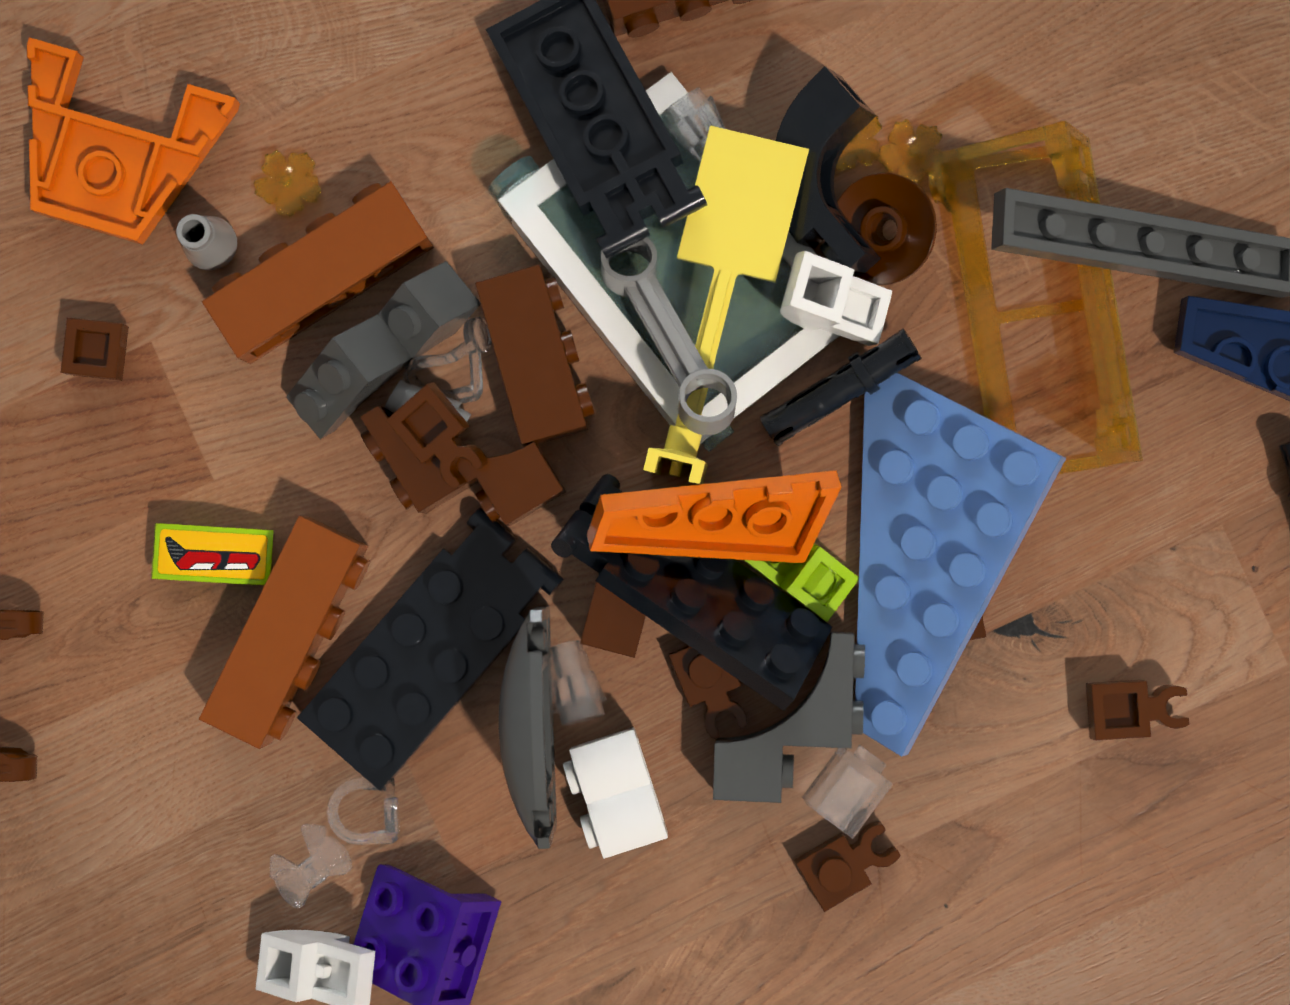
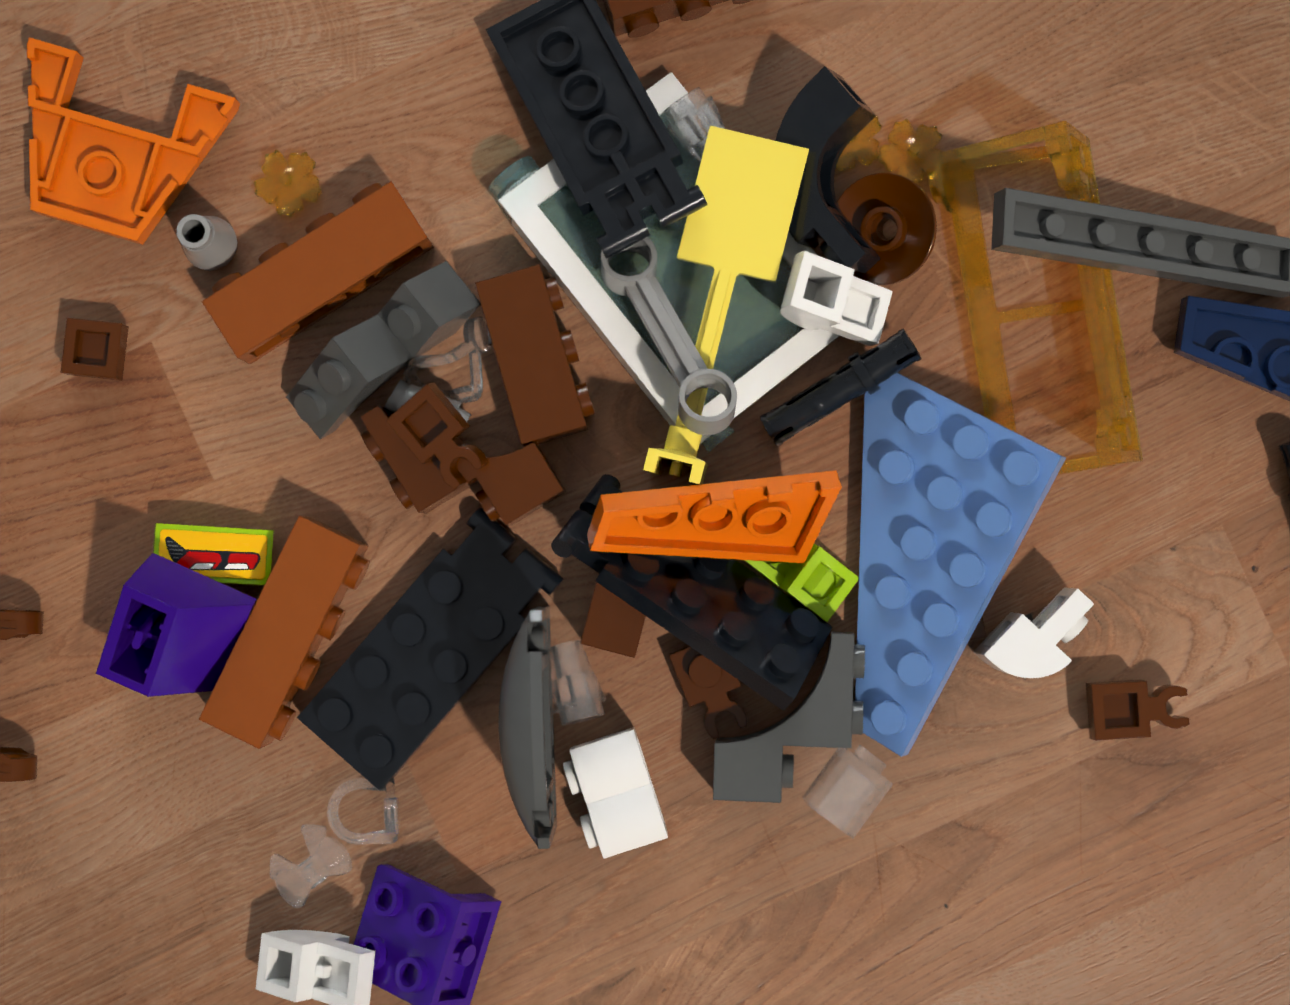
(172, 630): none -> dark purple slope
(837, 869): reddish brown plate -> none
(1030, 647): none -> white brick

